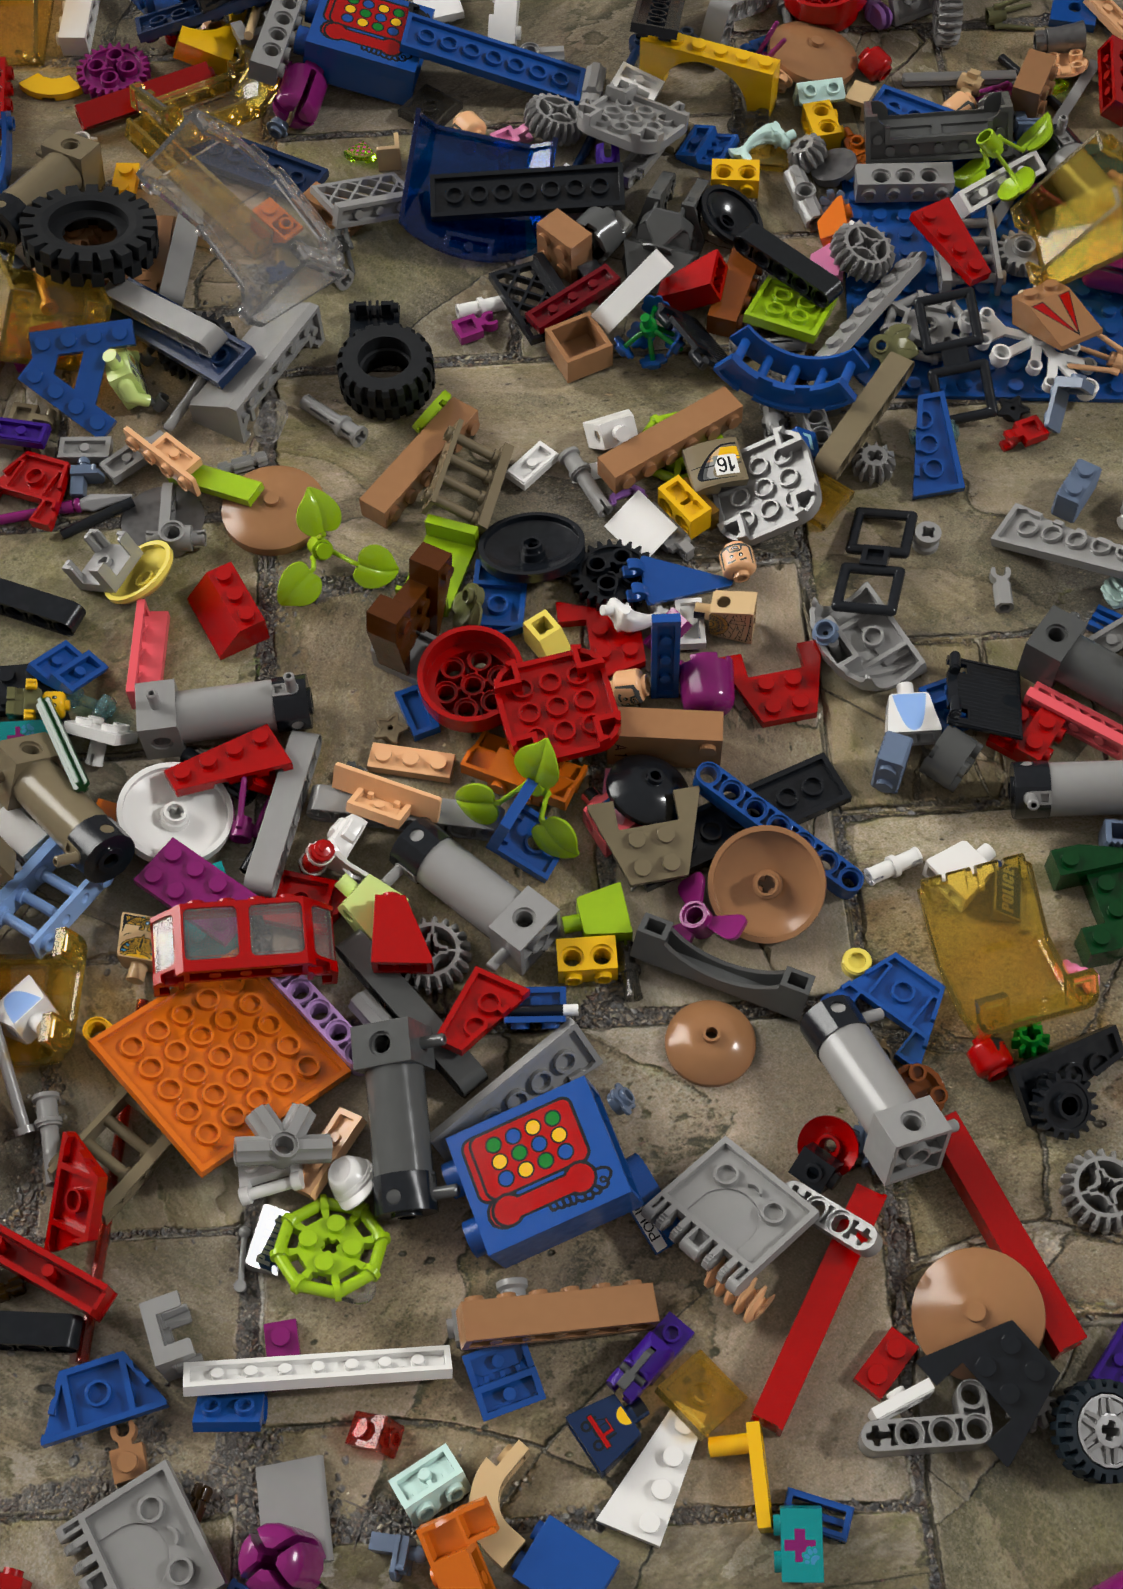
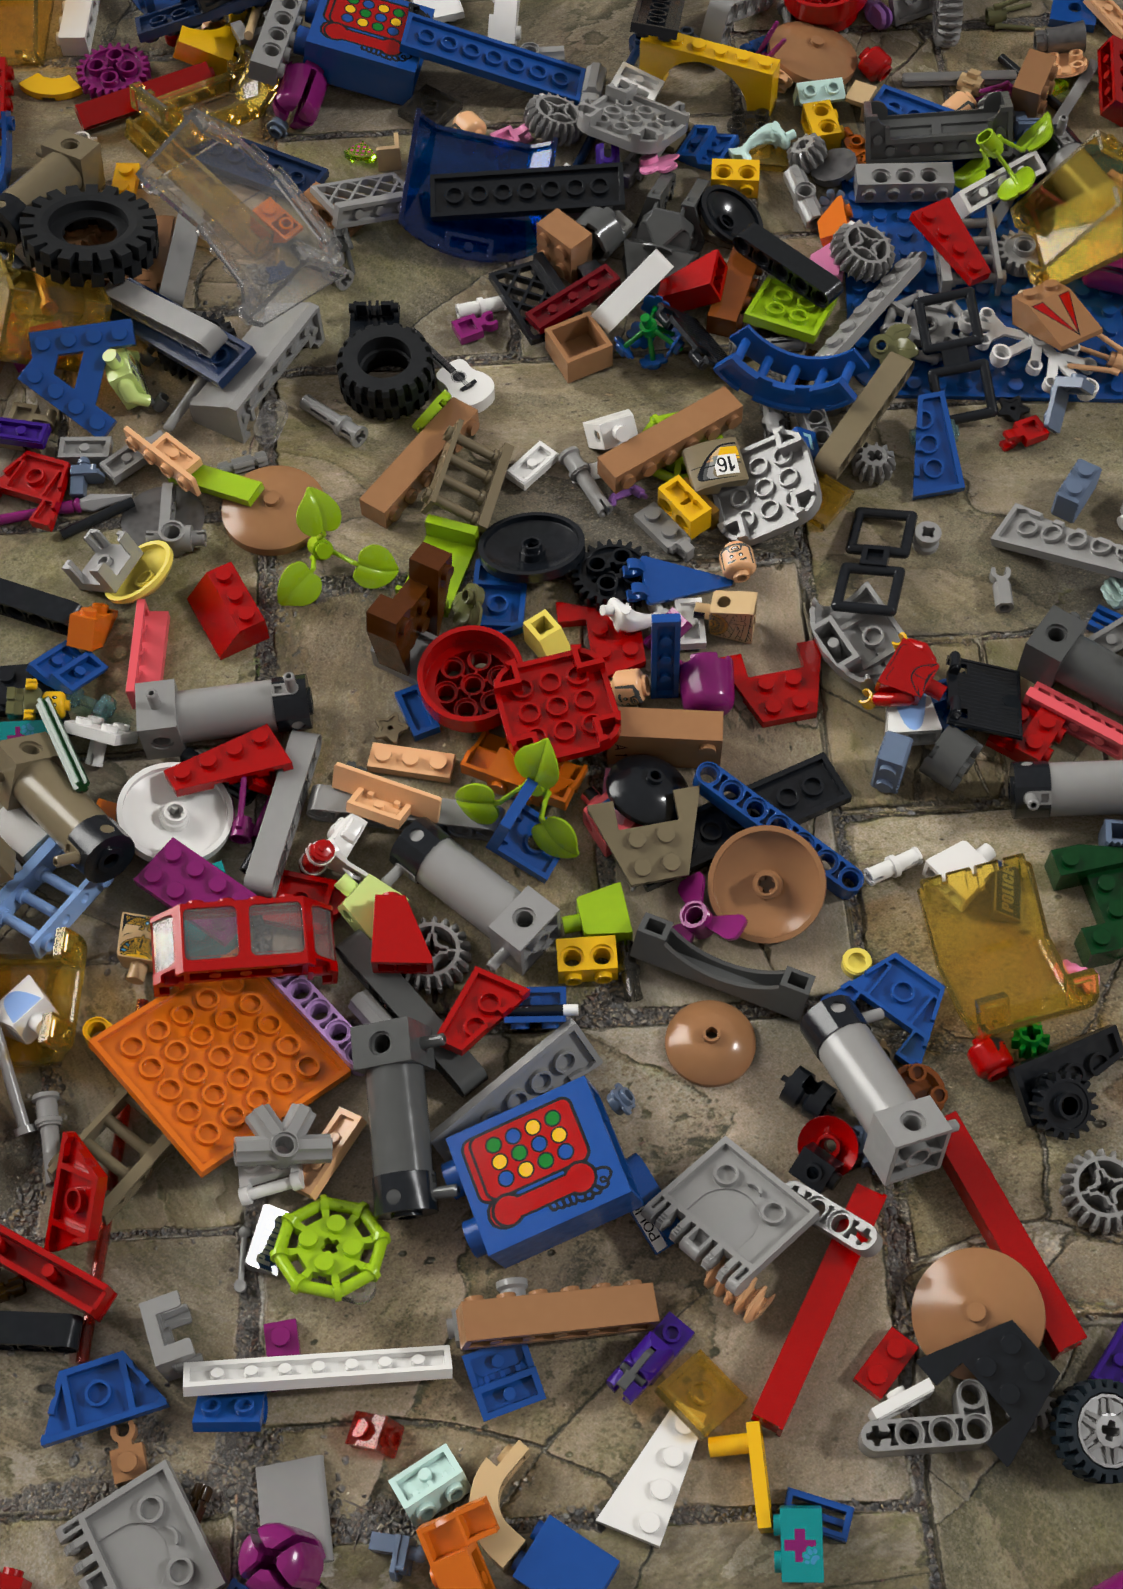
(90, 626): none -> orange slope
(350, 1180): white hat -> none
(464, 382): none -> white piece
(607, 1430): dark blue torso -> none
(641, 524): white sticker -> none
(651, 163): none -> bright pink plate
(808, 1094): none -> black wheel
(825, 626): sand blue plate -> none
(906, 677): none -> red torso

